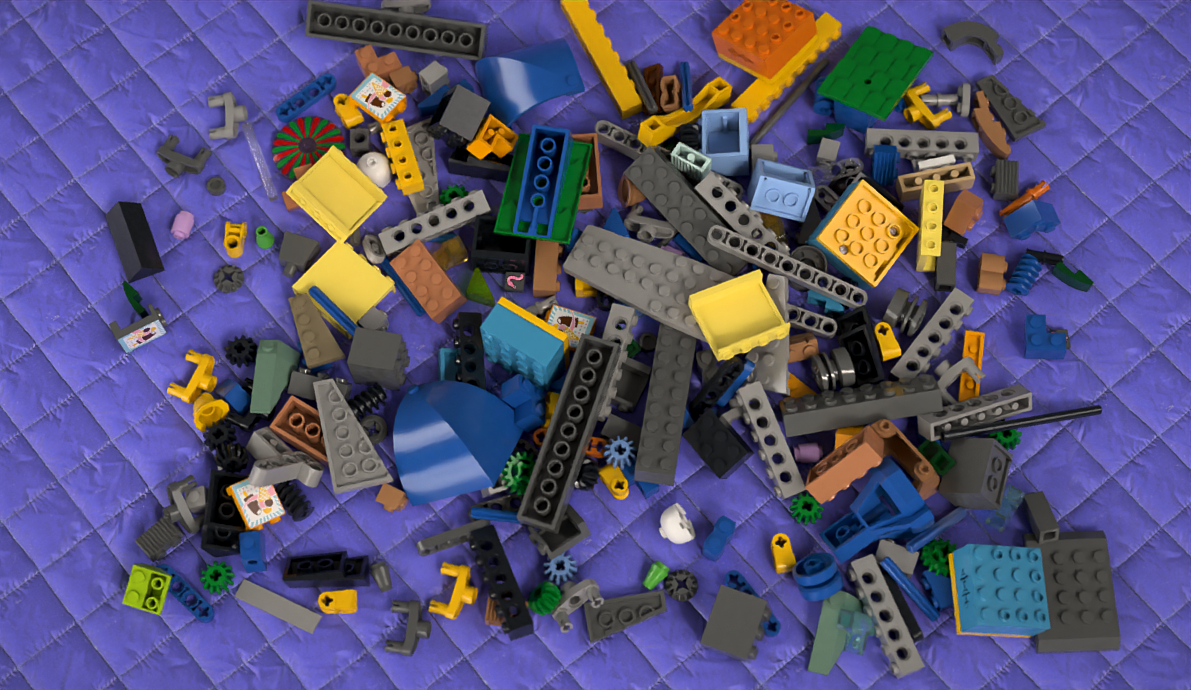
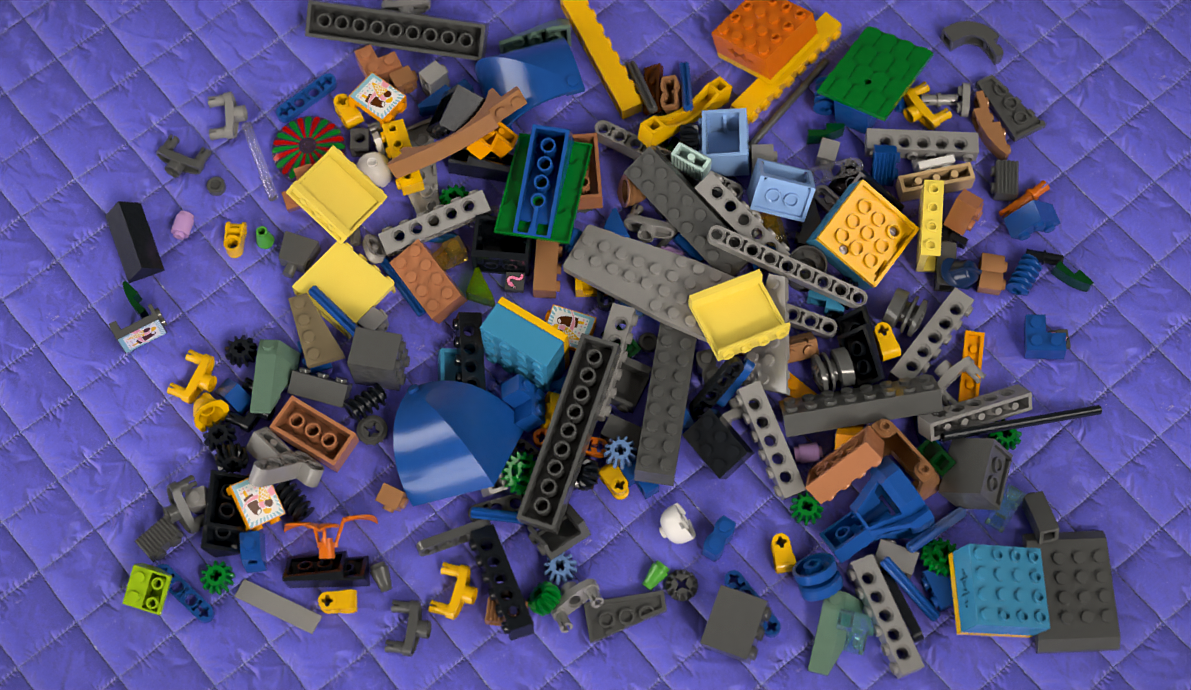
(226, 285): dark grey gear -> none
(327, 546): none -> orange plant
(348, 449): light grey wing -> none
(378, 142): none -> white tile
(485, 121): none -> medium nougat slope
(543, 306): light grey pin -> none
(545, 32): none -> sand green wedge
(959, 272): none -> dark blue piece

